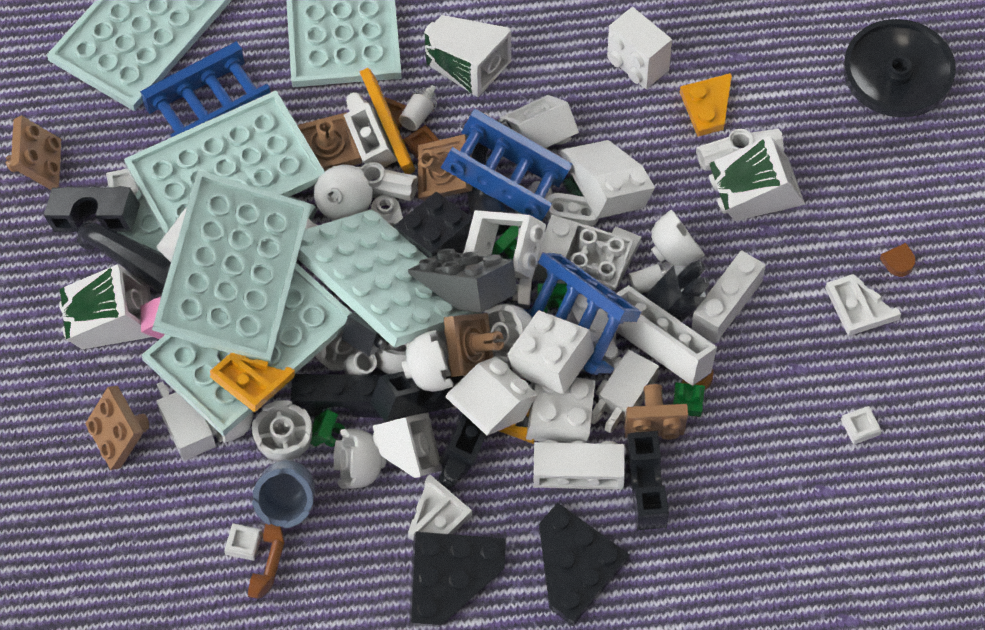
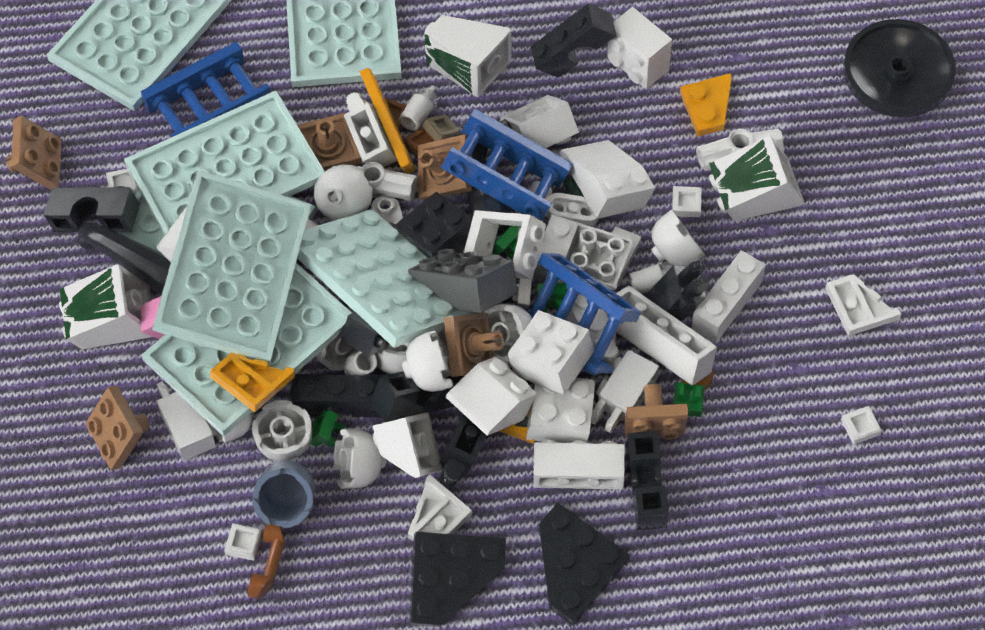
(440, 127): none -> dark tan tile
(585, 28): none -> black arch
(686, 201): none -> white plate
(899, 260): dark orange tile -> none

